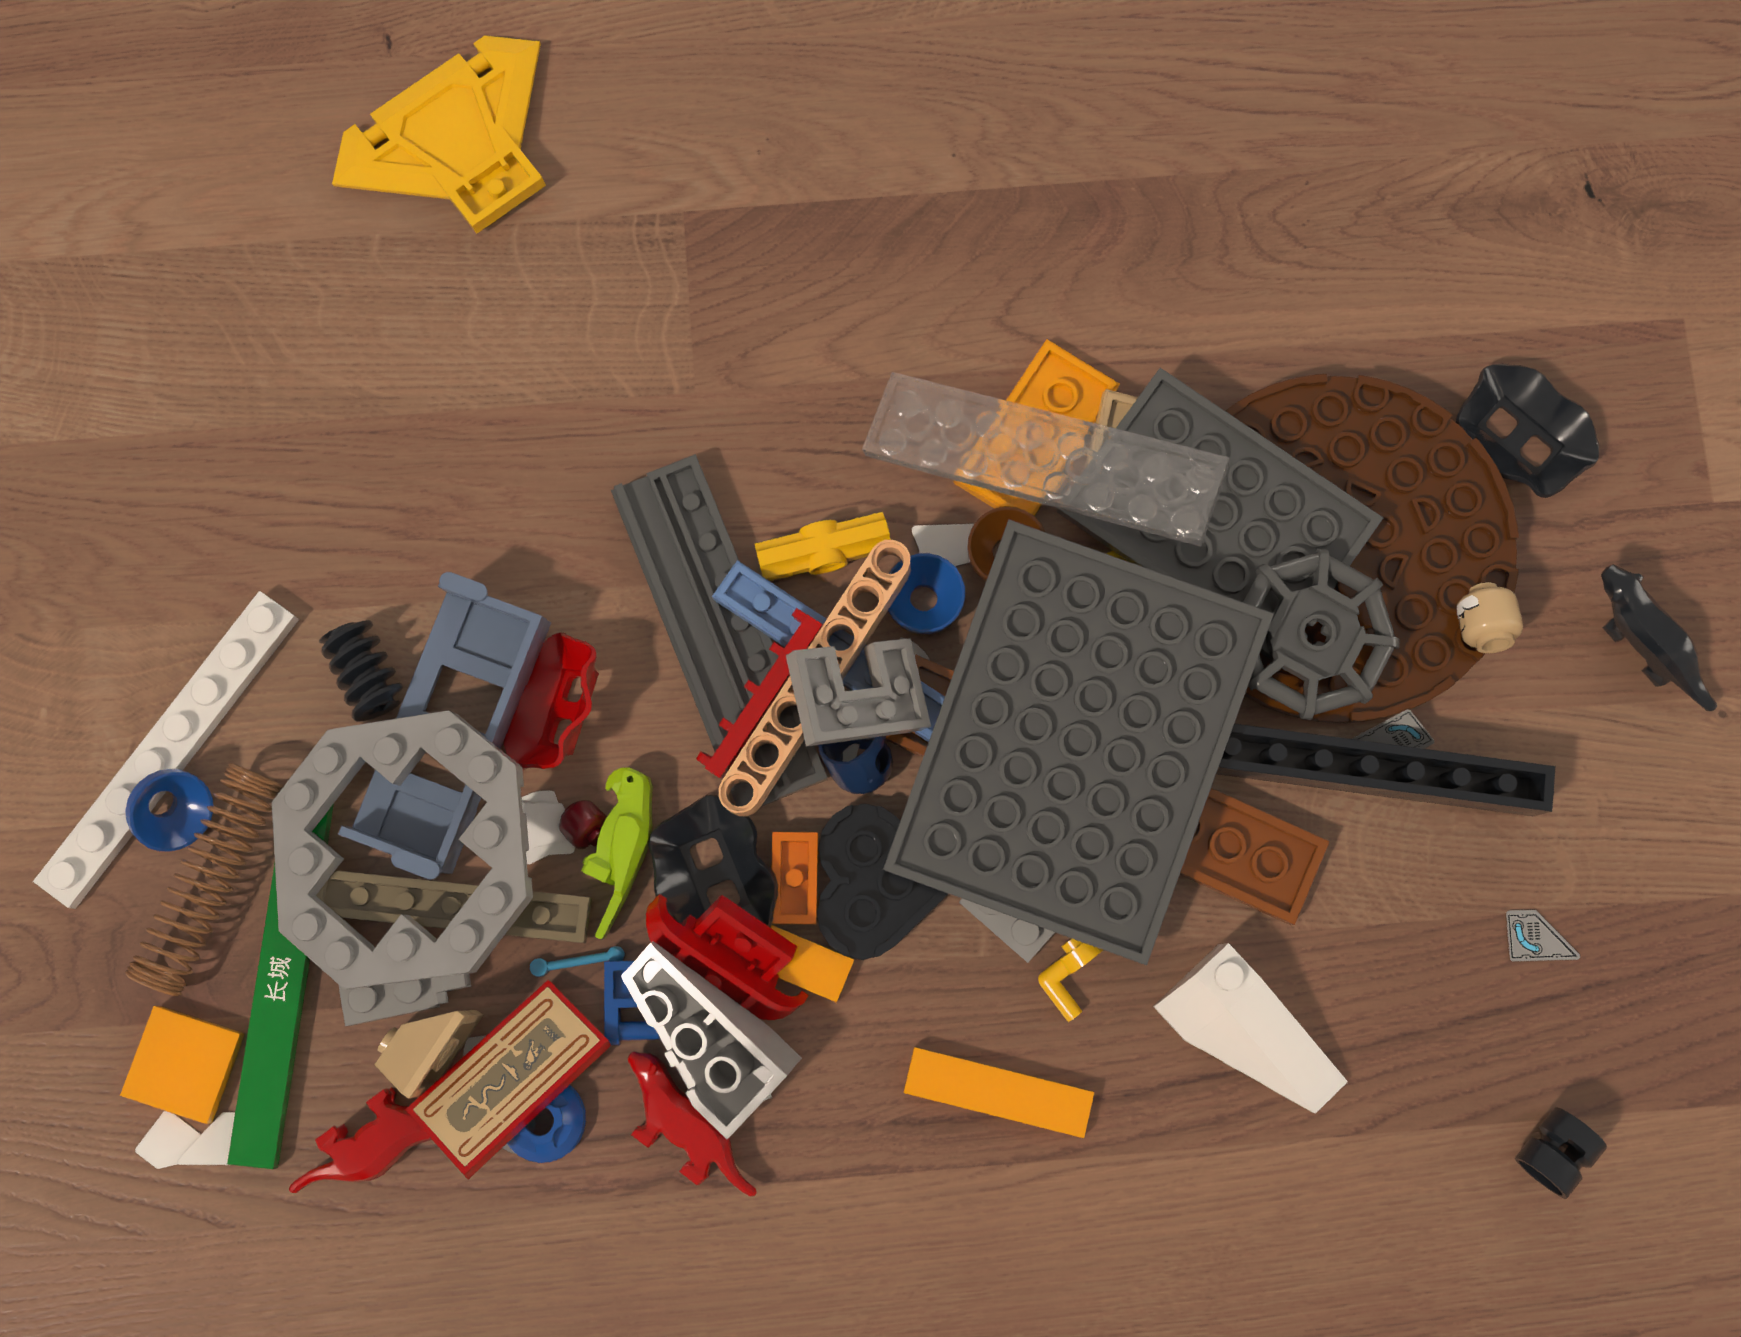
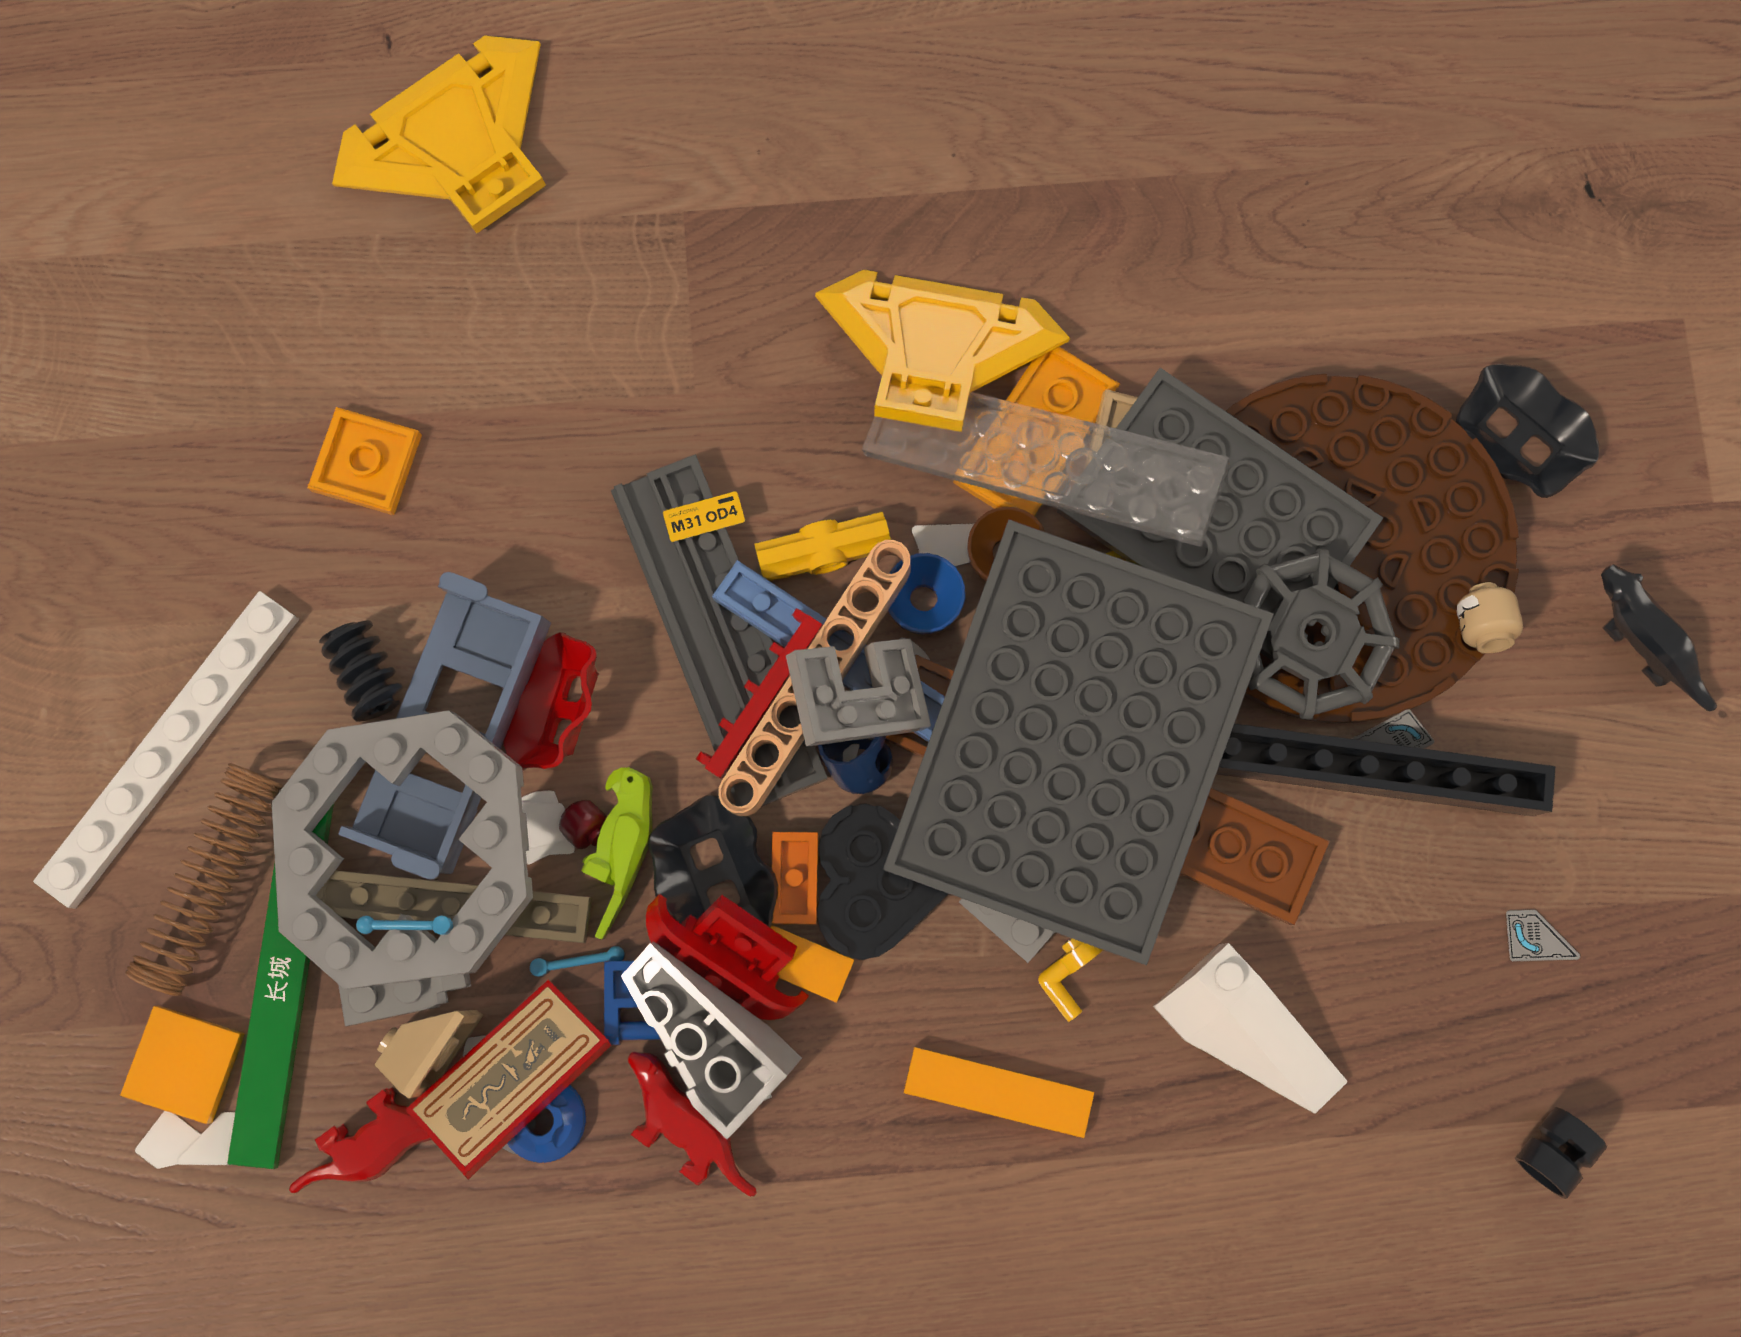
(176, 826): blue piece -> none
(364, 461): none -> light orange tile
(440, 925): none -> dark azure hinge
(703, 516): none -> yellow sticker
(936, 341): none -> yellow plate

